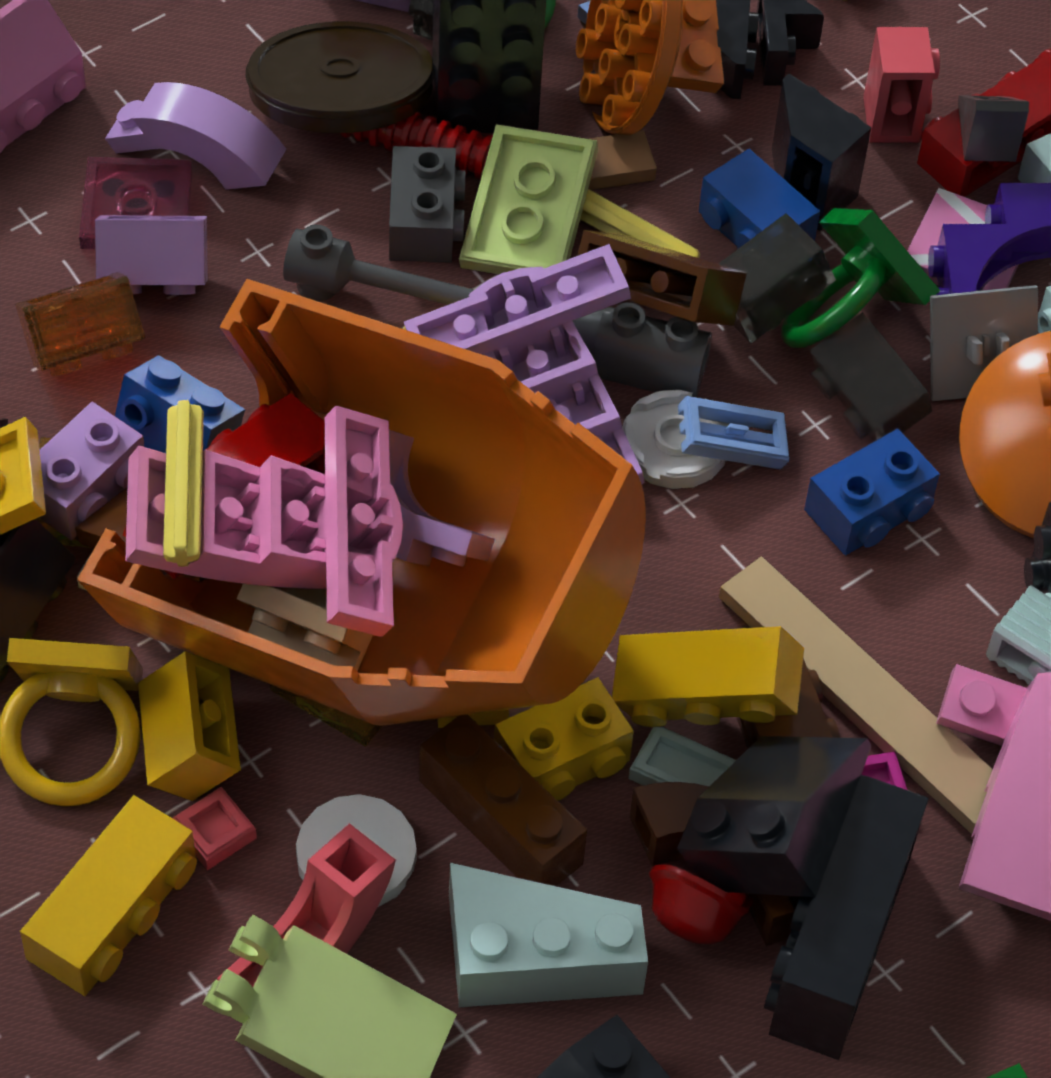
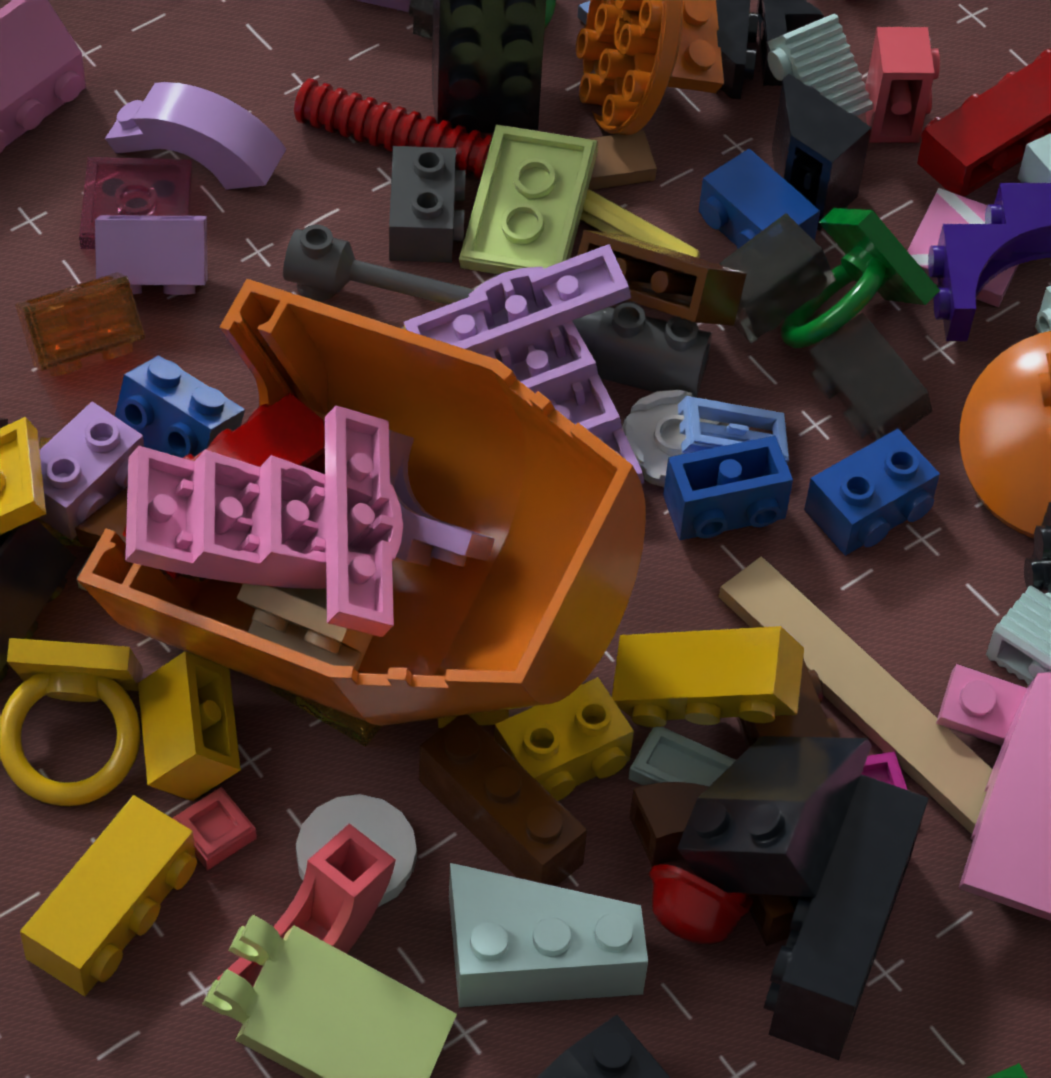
(183, 484): light yellow axle -> none
(340, 77): dark brown brick -> none
(727, 488): none -> blue brick
(822, 60): none -> light aqua brick
(972, 331): light grey piece -> none
(992, 127): dark grey slope -> none

